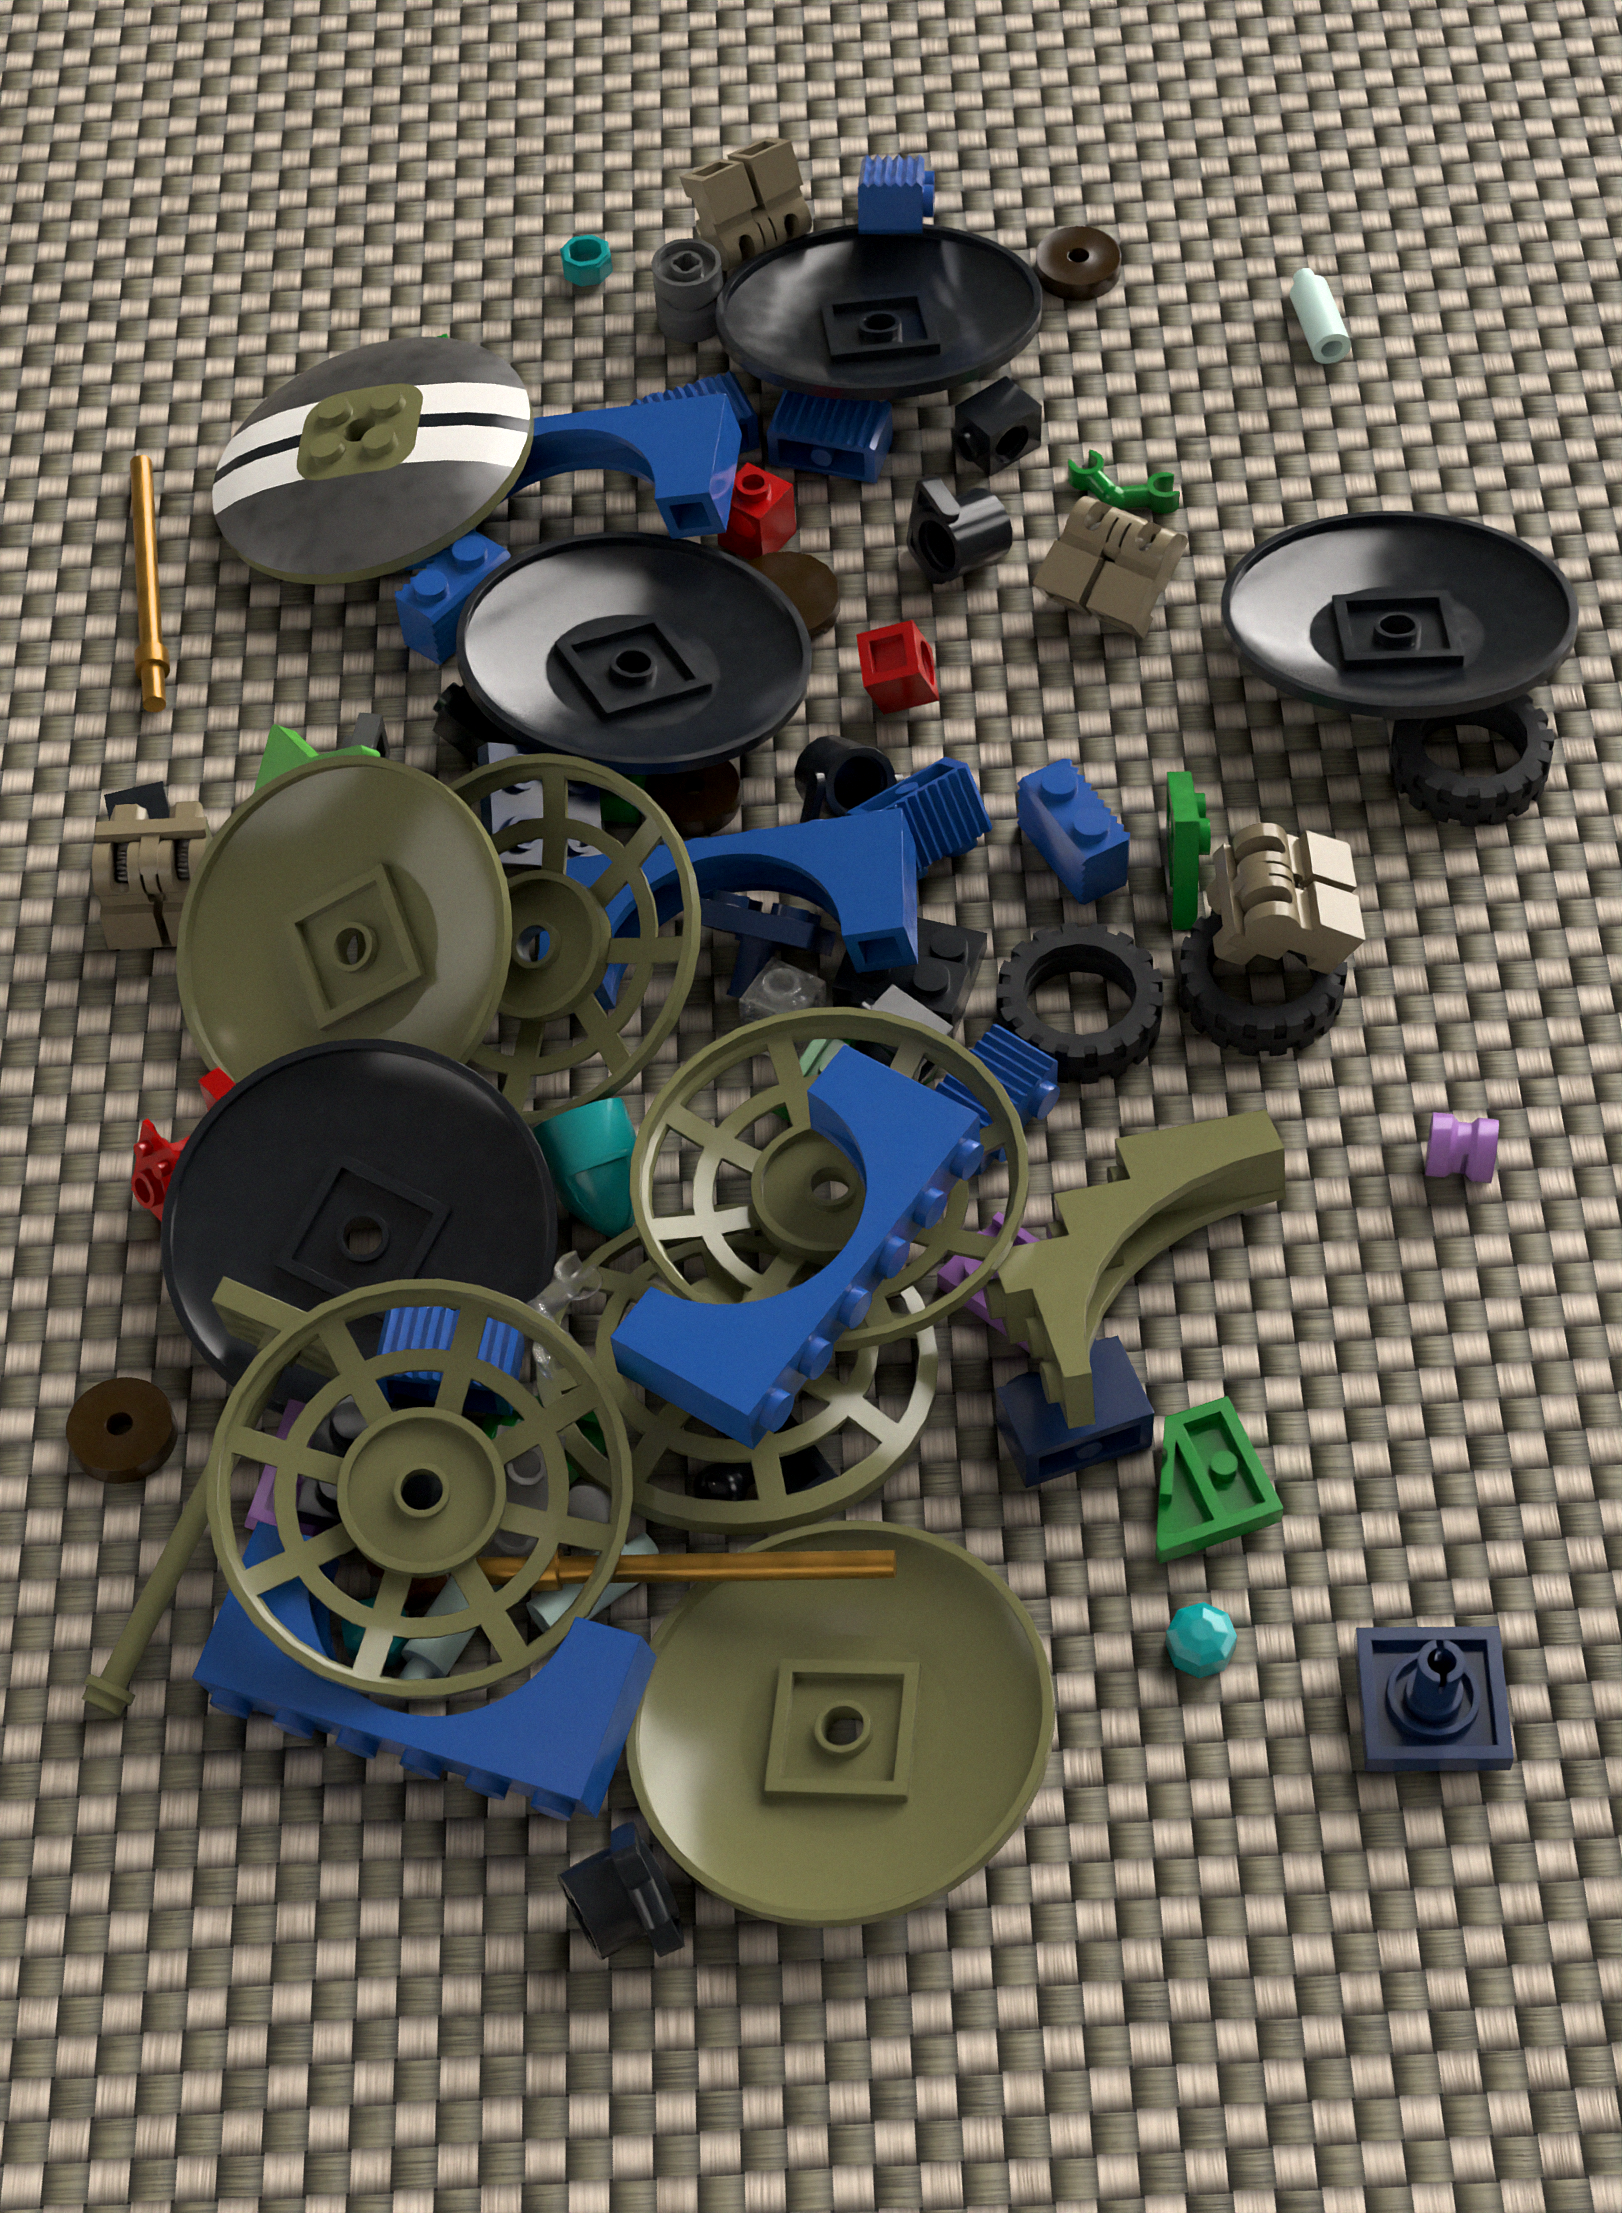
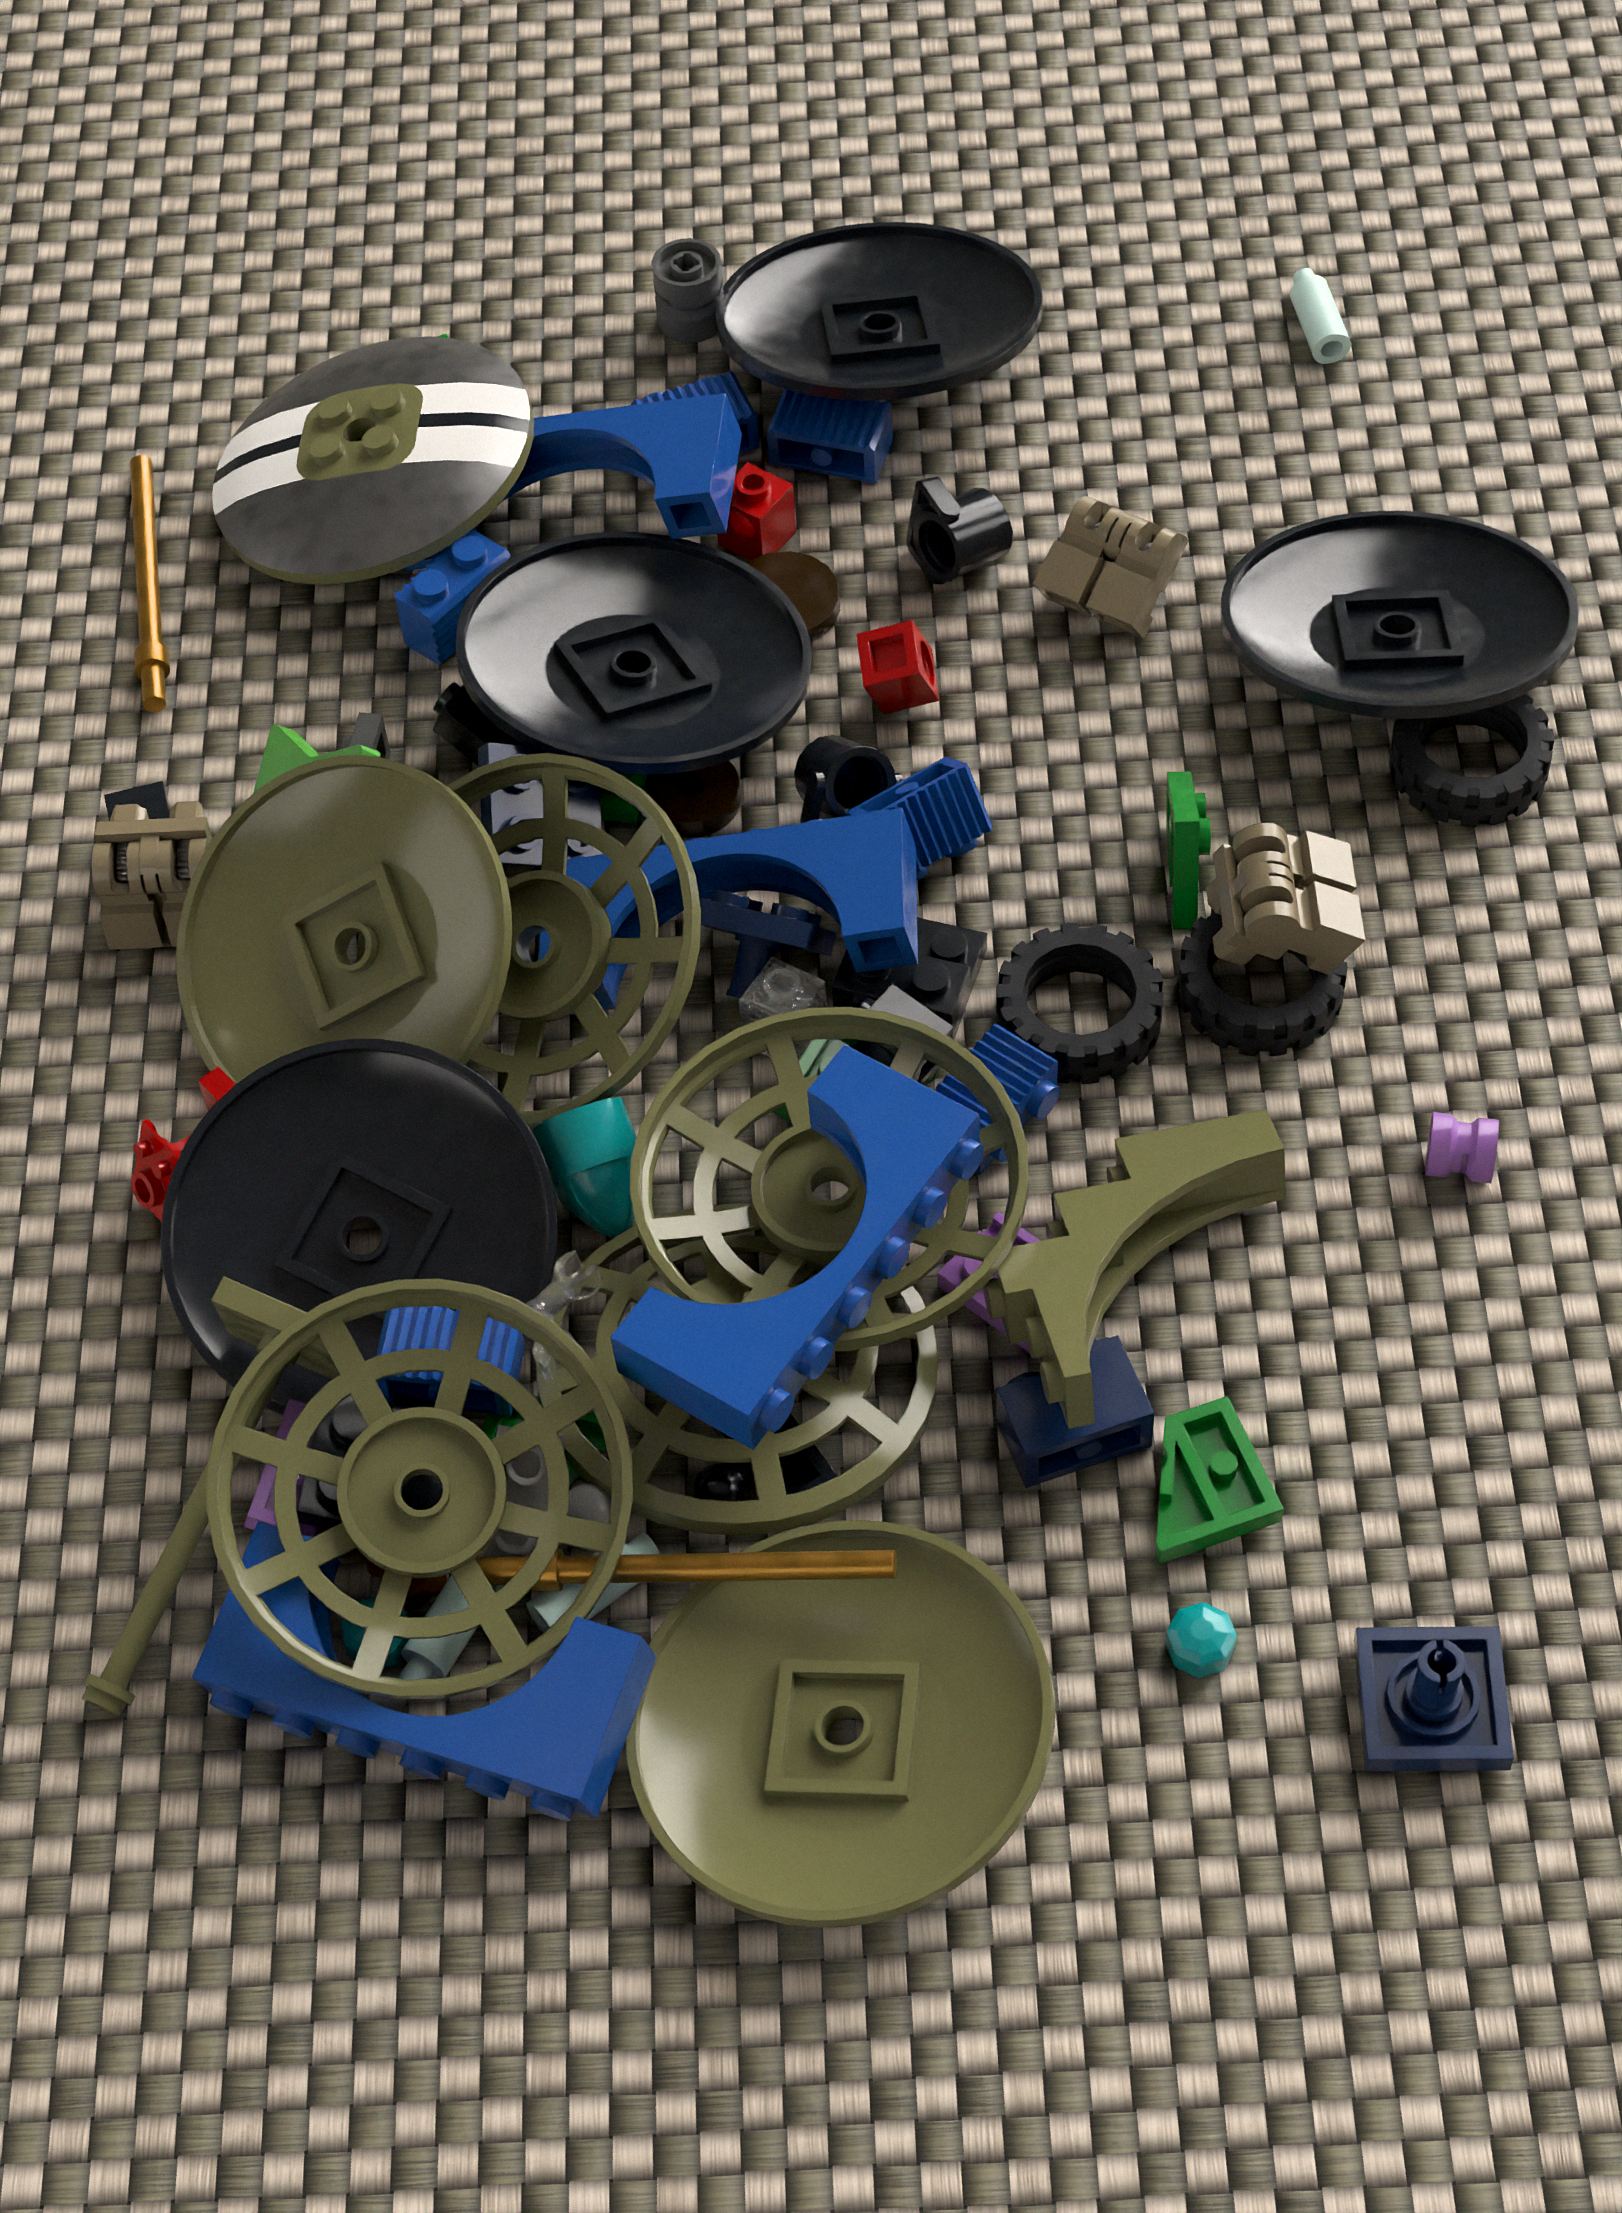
(129, 1455): dark brown piece -> none
(586, 260): teal tile -> none
(623, 1897): black piece -> none
(749, 200): dark tan hips -> none
(894, 195): blue brick -> none
(997, 426): black brick -> none
(1074, 831): blue brick -> none
(1078, 263): dark brown piece -> none
(1155, 494): green arm -> none

